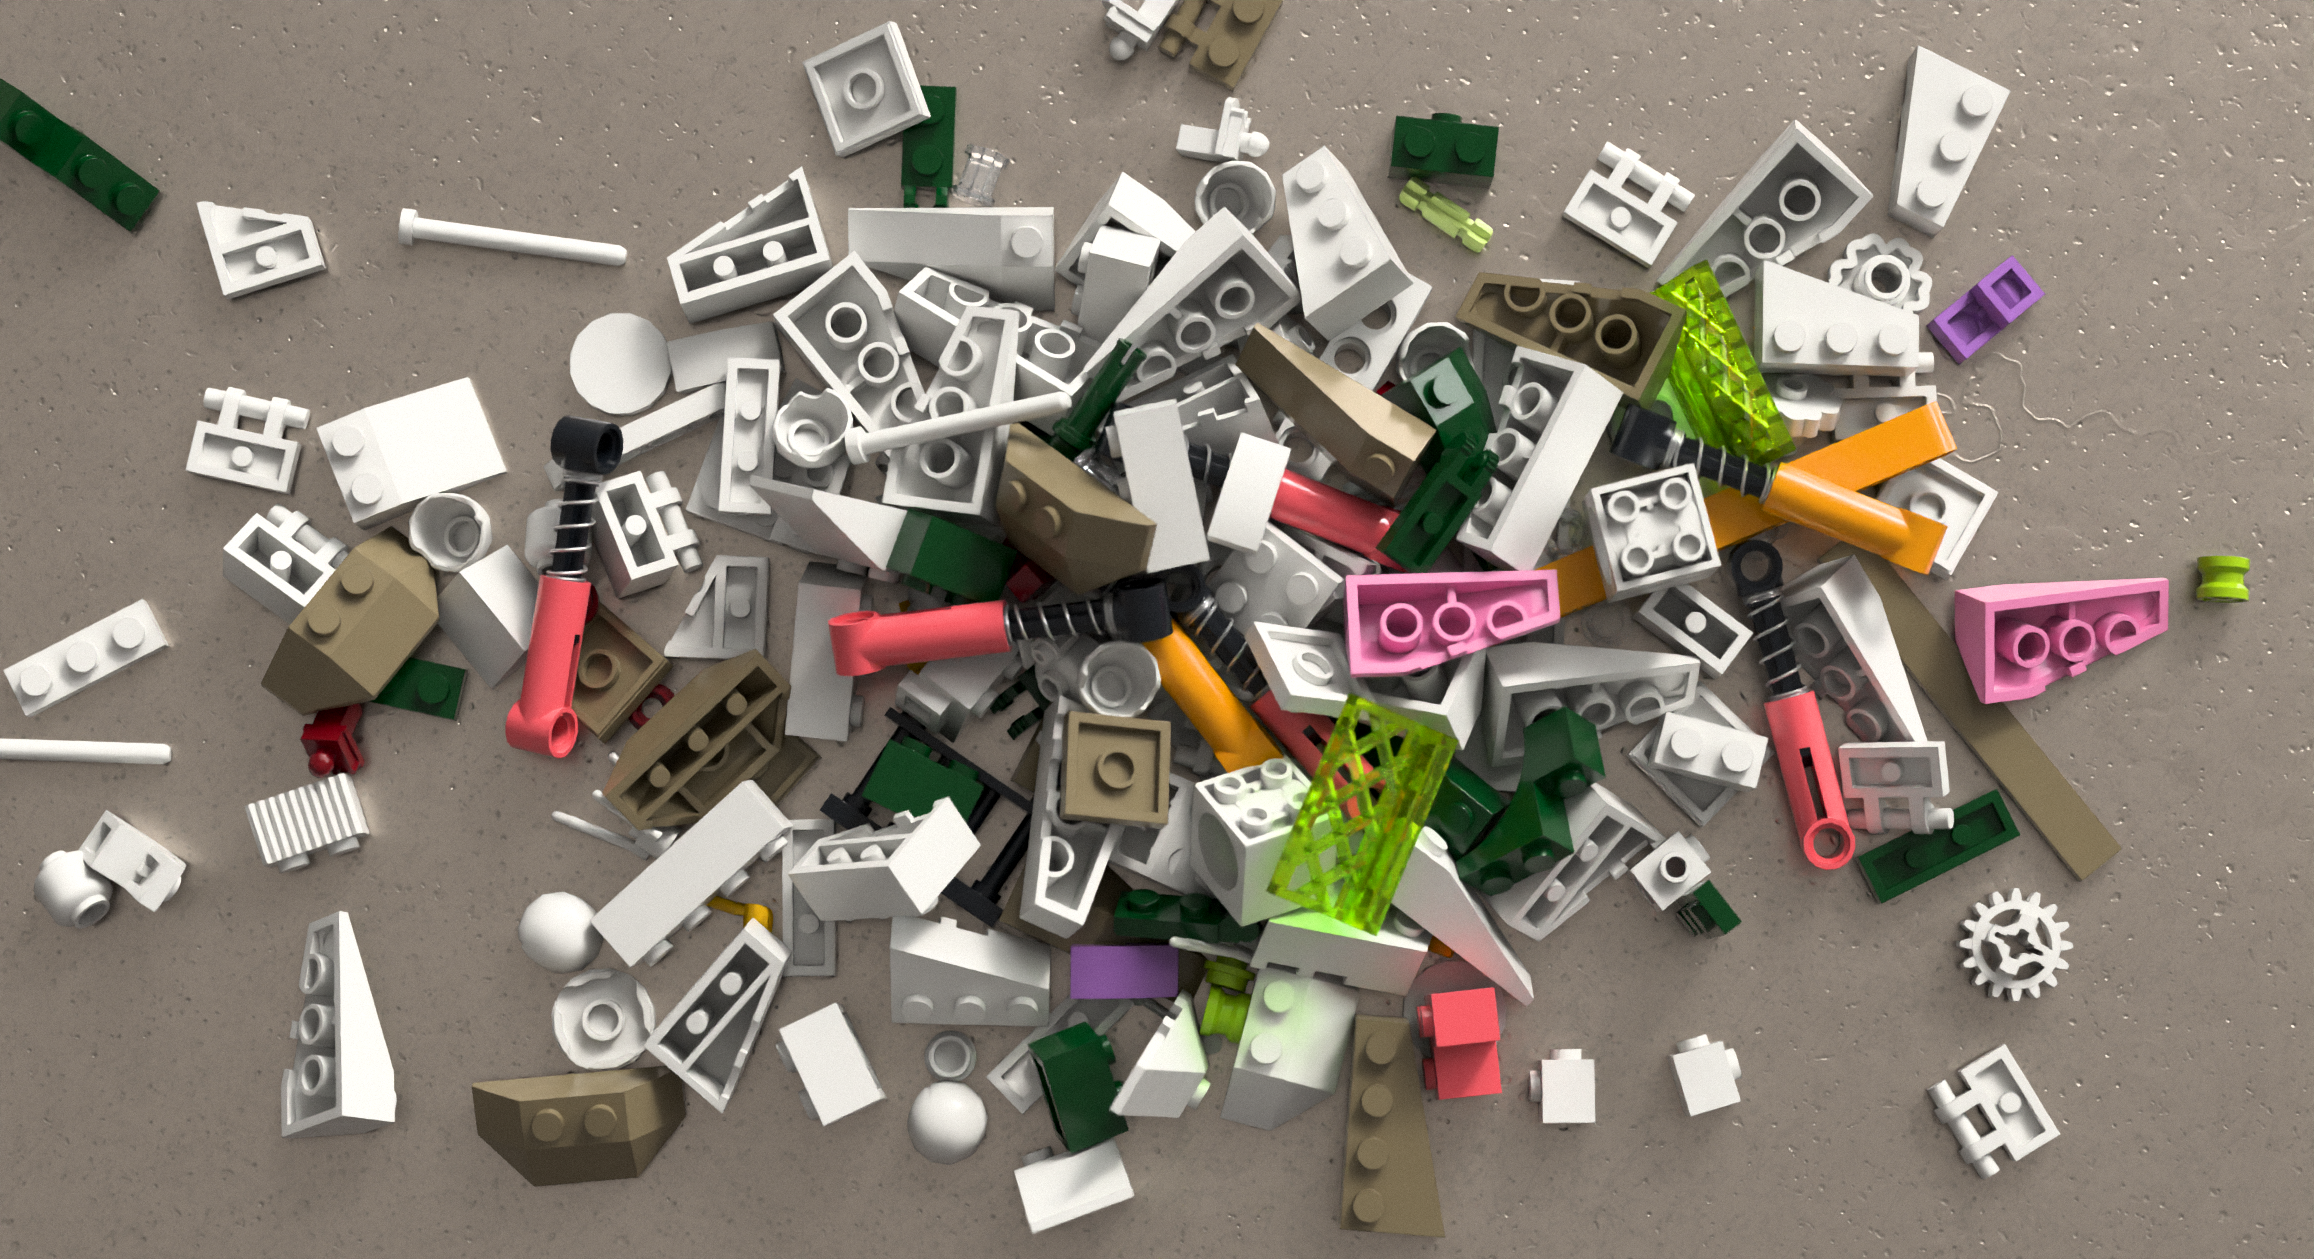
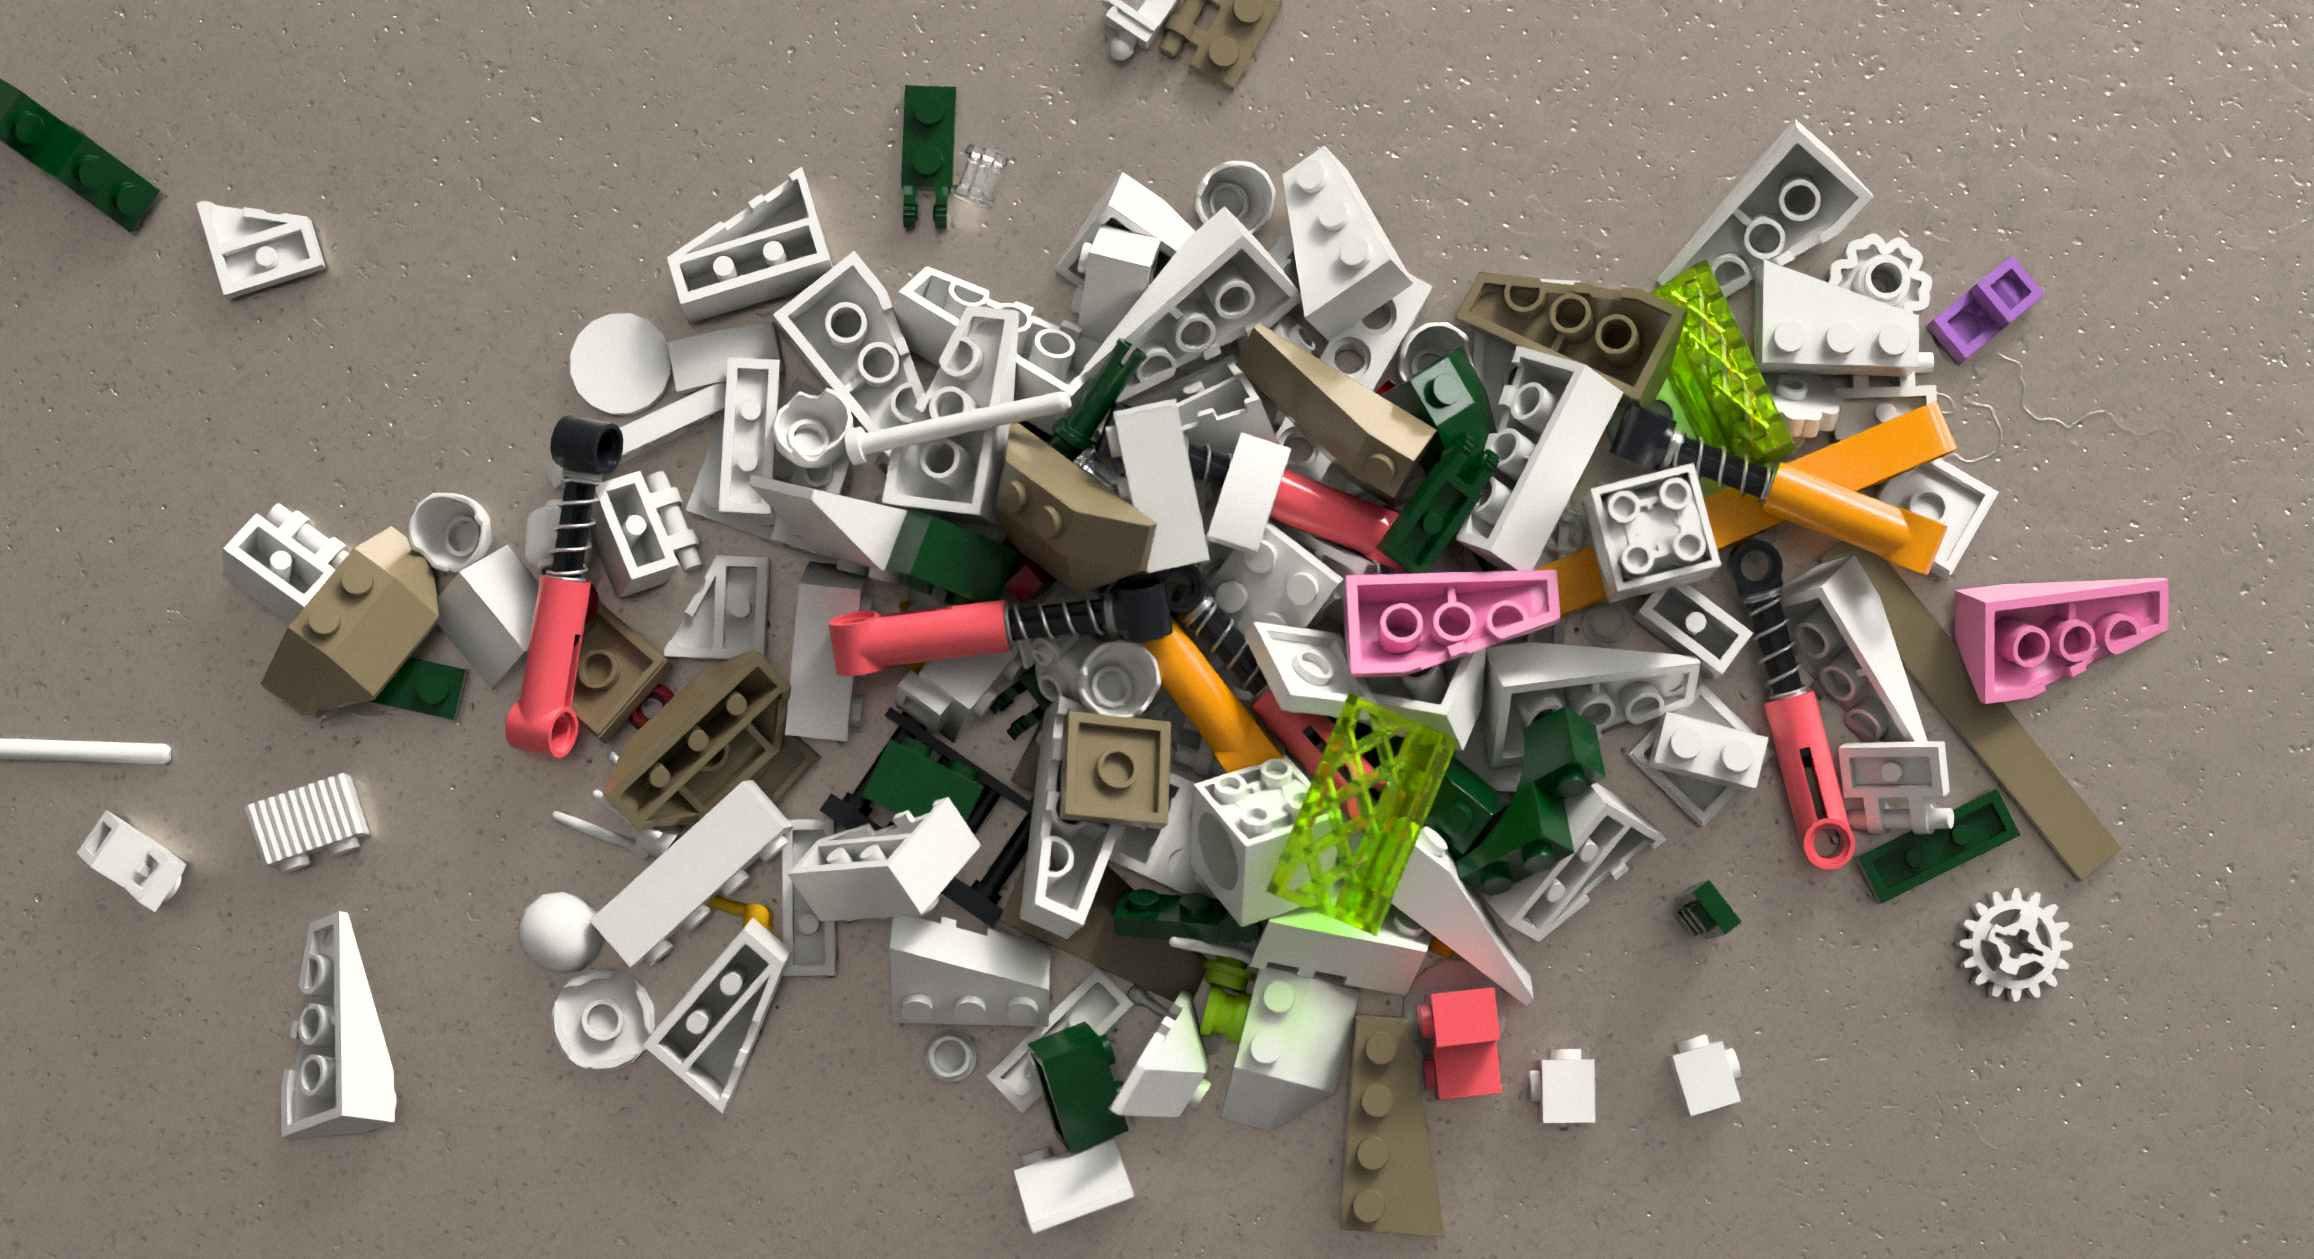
(72, 890): white head -> none
(86, 658): white plate -> none
(246, 456): white plate -> none
(331, 741): dark red piece -> none
(410, 449): white slope -> none
(414, 227): white bar -> none
(580, 1122): dark tan wedge -> none
(830, 1065): white brick -> none
(866, 89): white plate -> none
(947, 1122): white hair -> none
(989, 247): white wedge -> none
(1124, 971): medium lavender slope -> none
(1224, 144): white piece -> none
(1443, 151): dark green brick -> none
(1445, 214): yellowish green axle -> none
(1619, 216): white plate -> none
(1670, 870): white brick -> none
(1940, 138): white wedge -> none
(2006, 1102): white plate -> none
(2223, 579): lime wheel -> none

